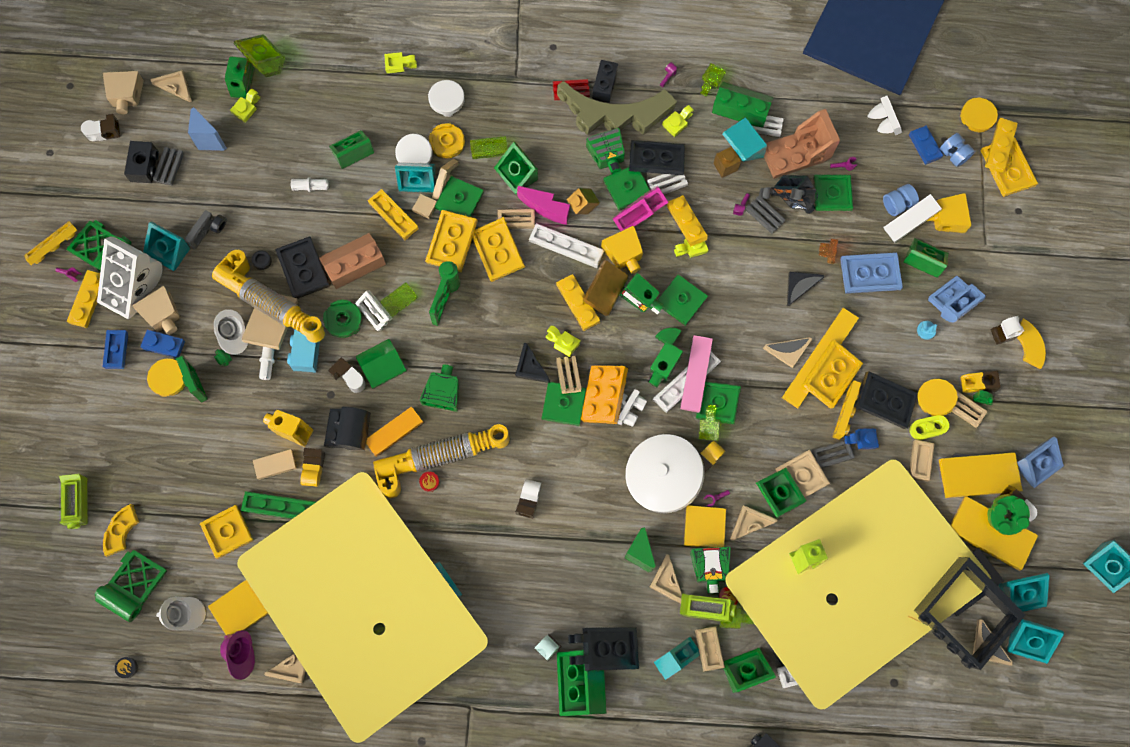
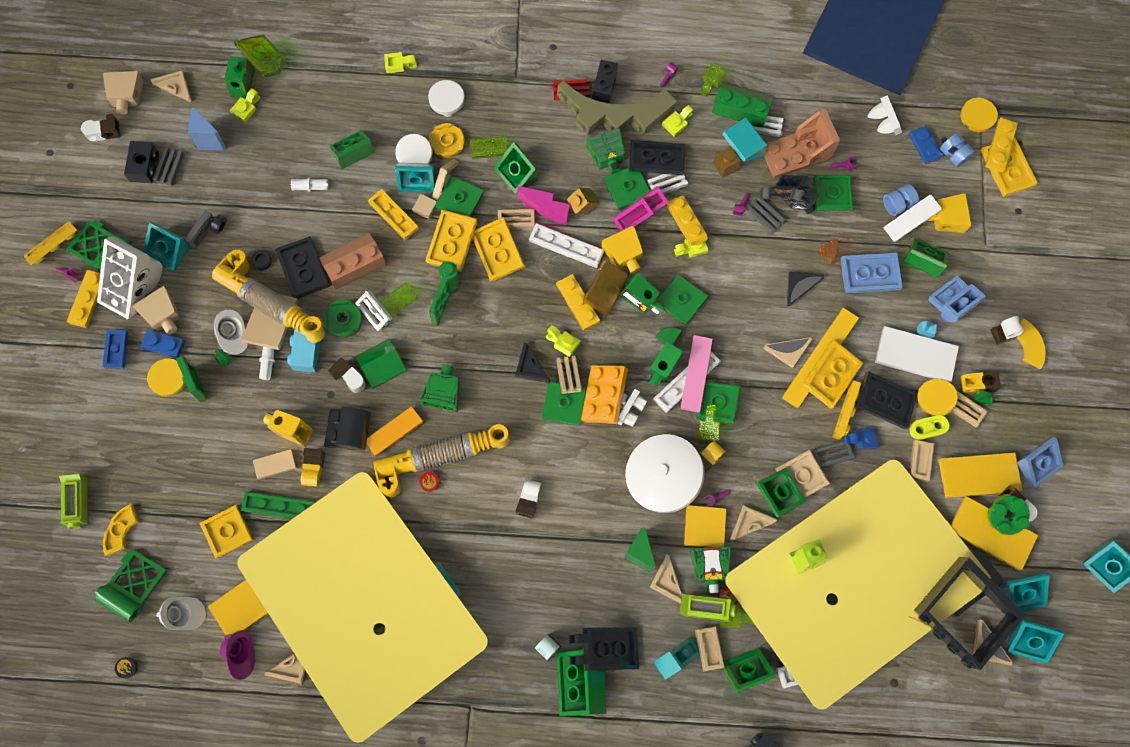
(916, 354): none -> white tile

